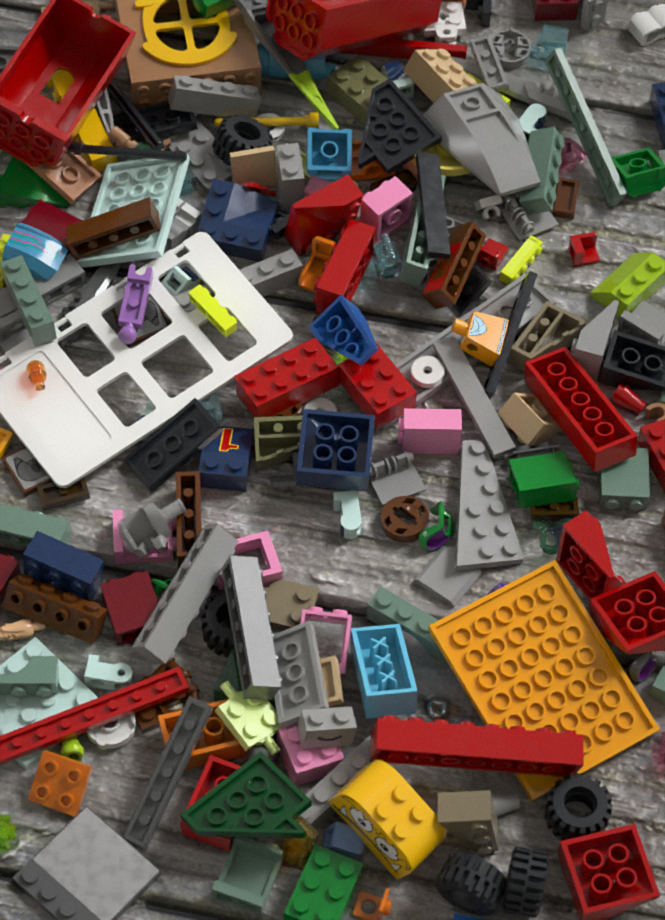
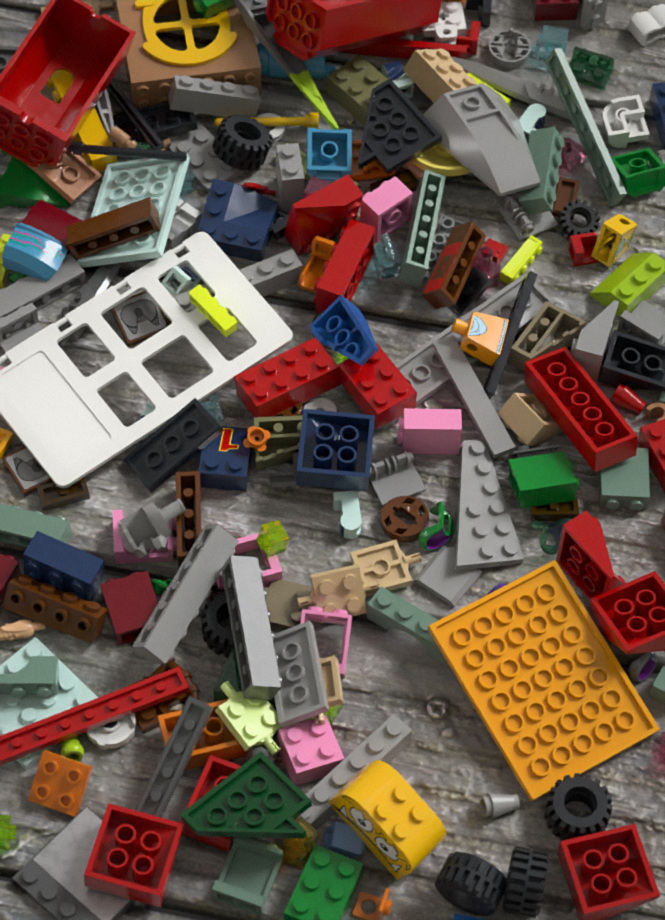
(28, 300): sand green brick -> none
(36, 374): clear orange cylinder -> none
(107, 675): light aqua leg -> none
(133, 855): none -> red slope
(134, 303): medium lavender plate -> none
(254, 166): tan tile -> none
(254, 432): none -> orange plate
(272, 538): none -> clear neon green plate
(326, 727): light grey brick -> none
(339, 590): none -> tan plate
(383, 671): medium azure brick -> none
(386, 564): none -> tan plate
(427, 363): white piece -> none
(432, 205): black tile -> none
(470, 819): dark tan wedge -> none
(471, 38): none -> red bracket
(476, 747): red brick -> none
(485, 263): none -> clear pink piece
(488, 204): white tile -> none
(489, 63): light grey tile -> none
(578, 208): none -> black tyre
(591, 68): none -> clear green bracket
(619, 233): none -> yellow torso
(625, 121): none -> white brick

